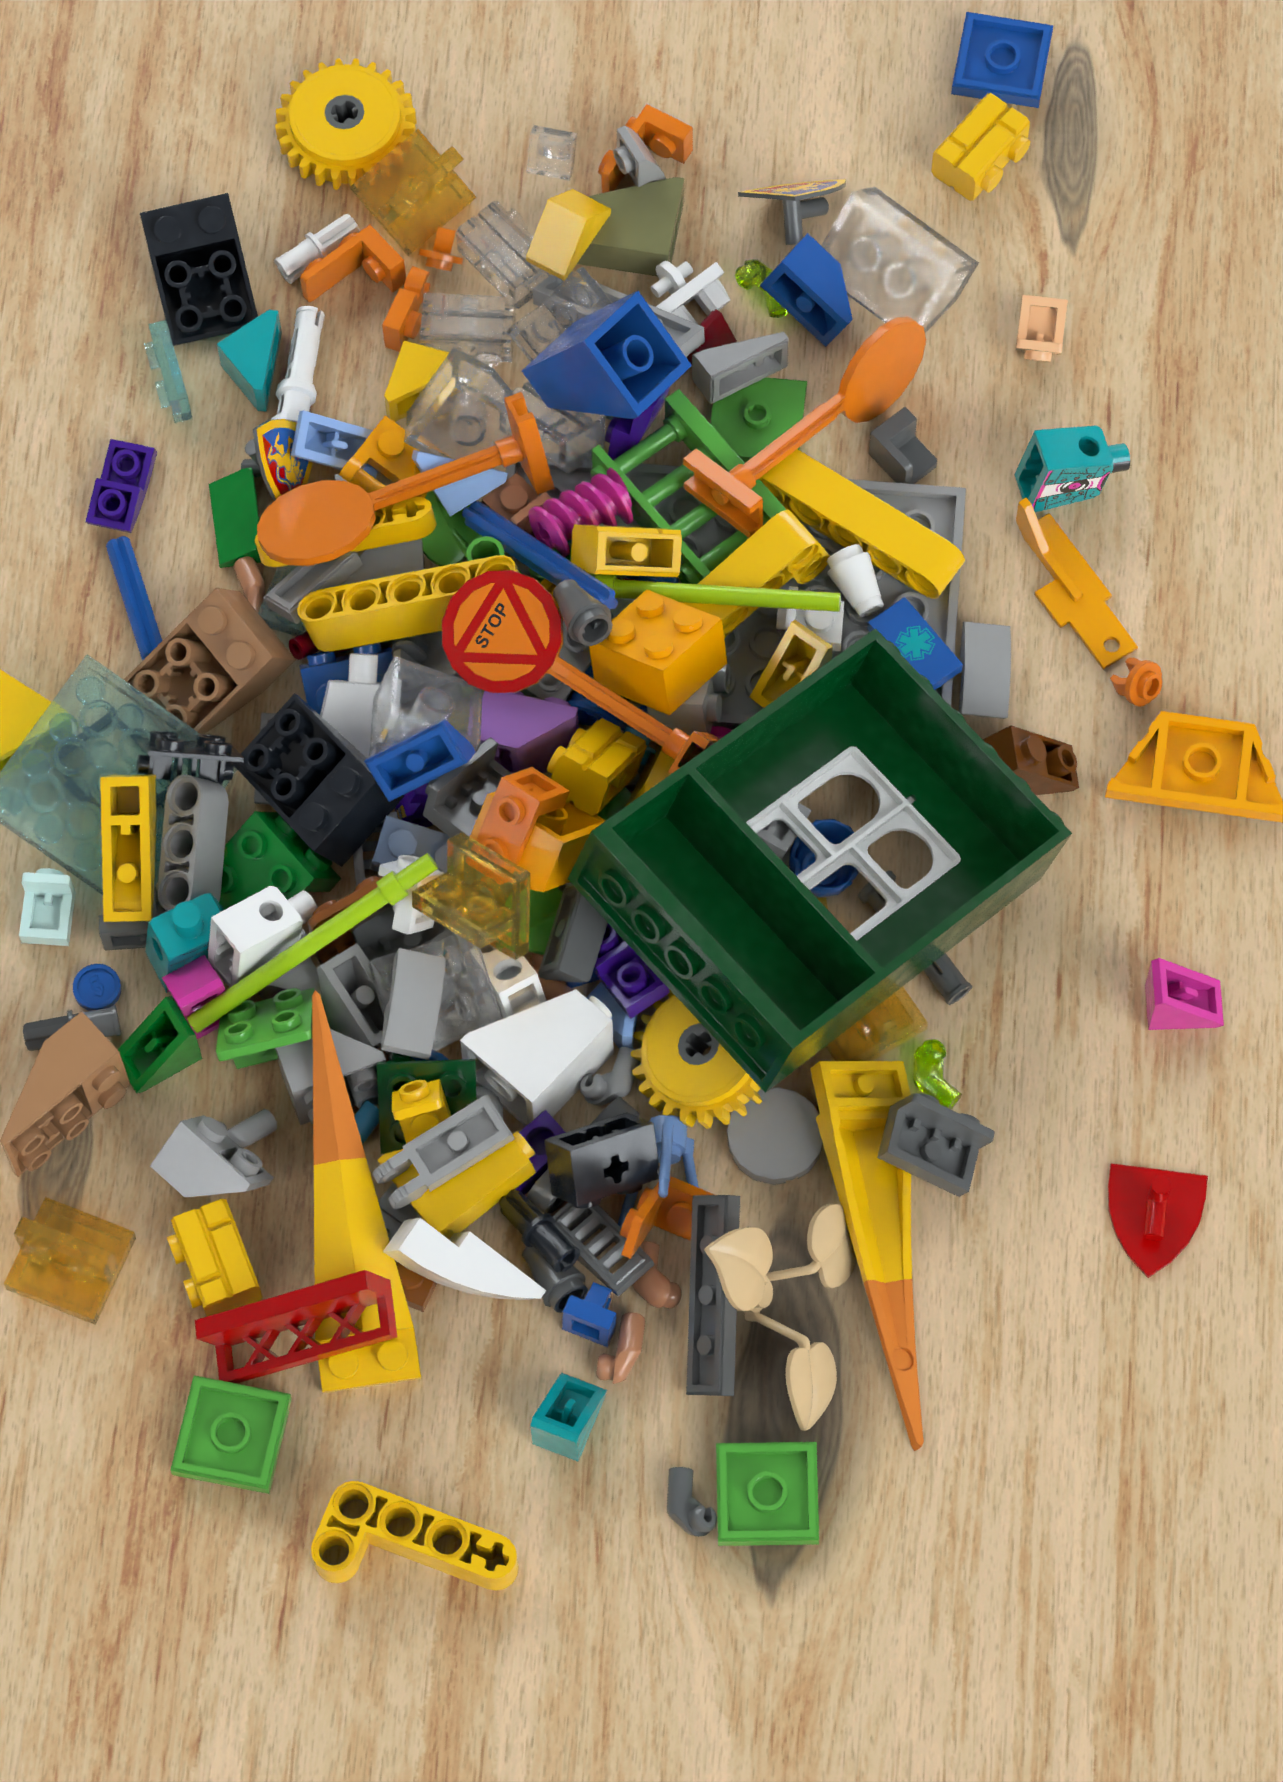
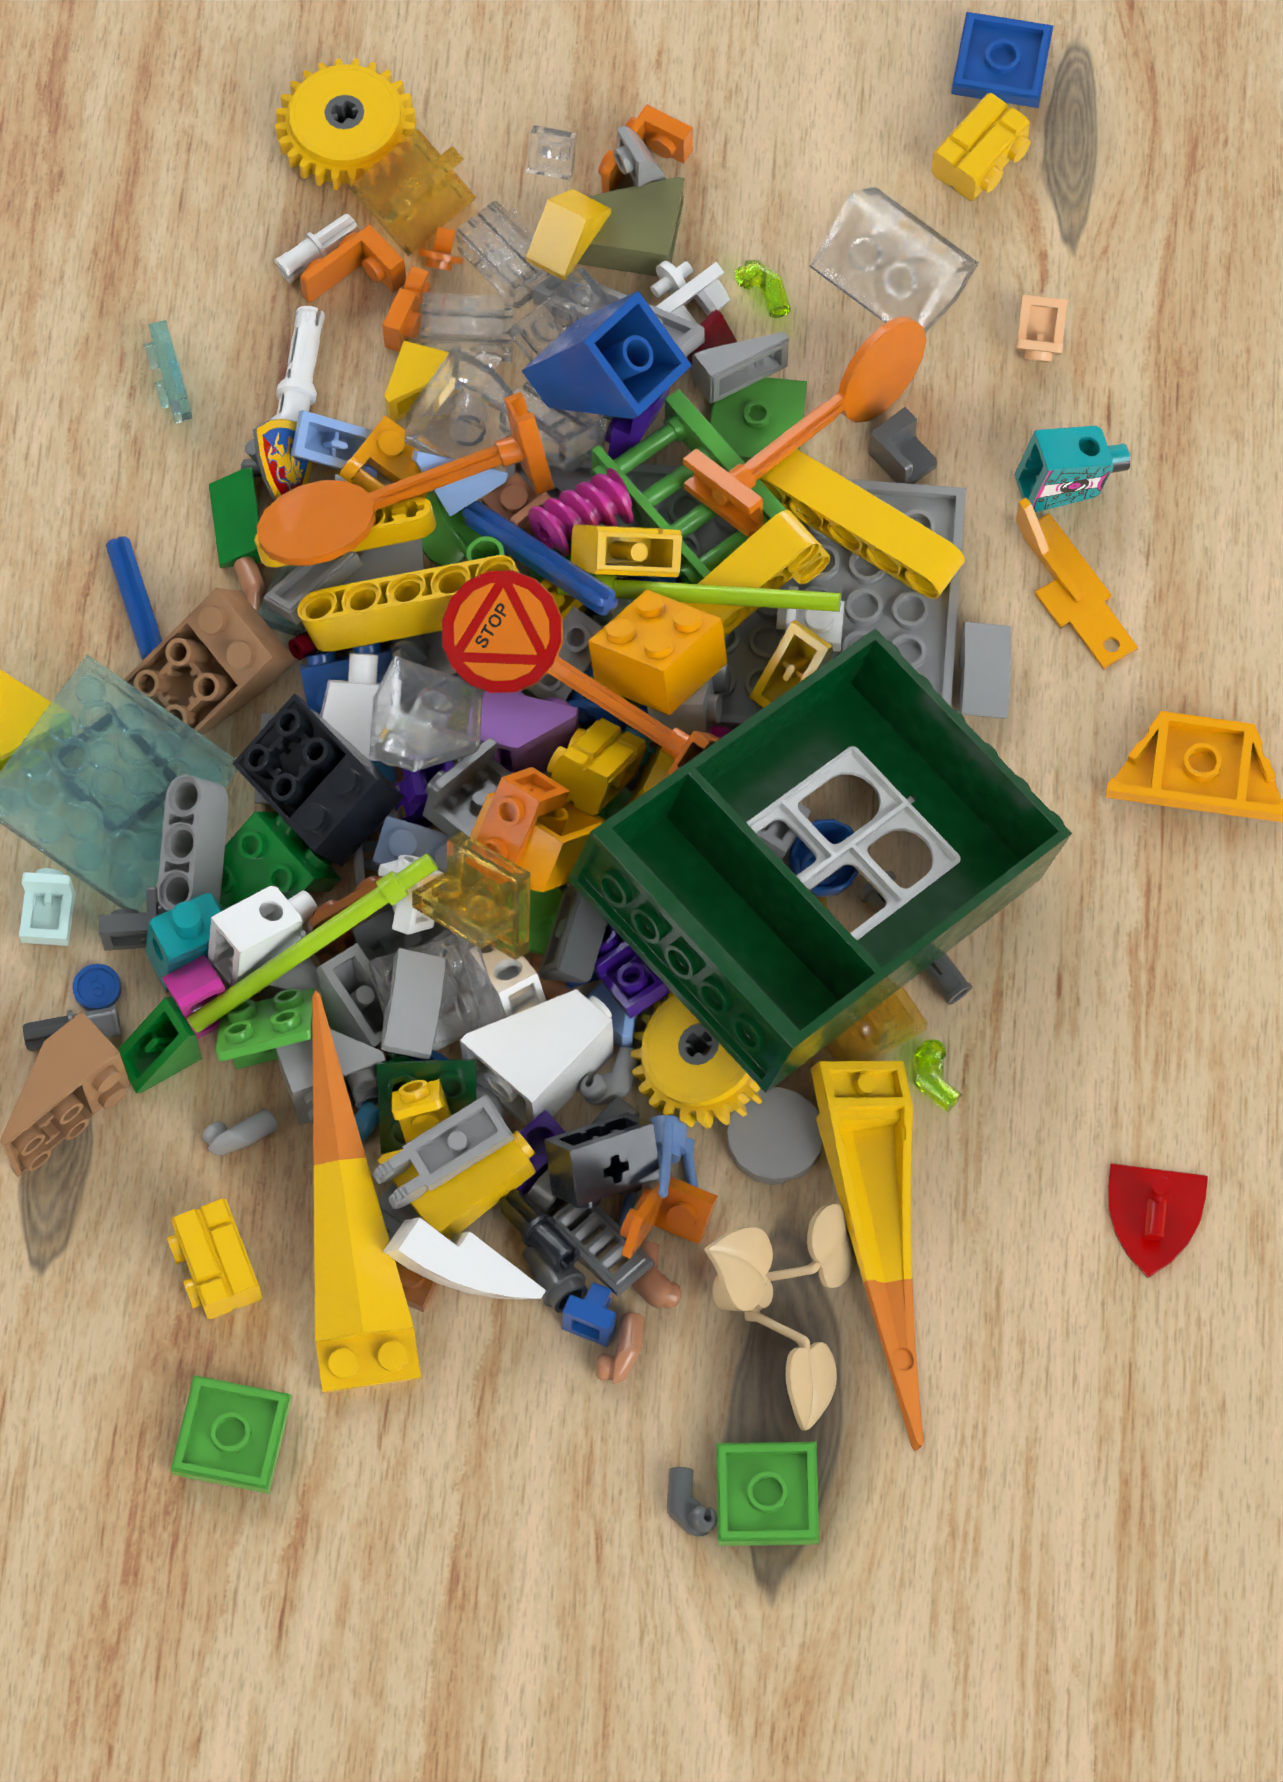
(68, 1259): clear yellow bracket -> none
(122, 486): dark purple slope -> none
(128, 846): yellow slope -> none
(199, 268): black slope -> none
(205, 1161): light grey slope -> none
(212, 751): black hinge -> none
(251, 357): teal slope -> none
(294, 1309): red fence -> none
(416, 1546): yellow beam -> none
(419, 759): blue slope -> none
(567, 1416): teal slope -> none
(583, 614): dark grey cone -> none
(710, 1313): dark grey tile -> none
(793, 208): dark grey shield -> none
(811, 289): blue slope -> none
(856, 579): white cone -> none
(917, 642): blue tile -> none
(933, 1142): dark grey bracket -> none
(1041, 761): reddish brown slope -> none
(1142, 682): orange plate -> none
(1181, 998): dark pink slope -> none

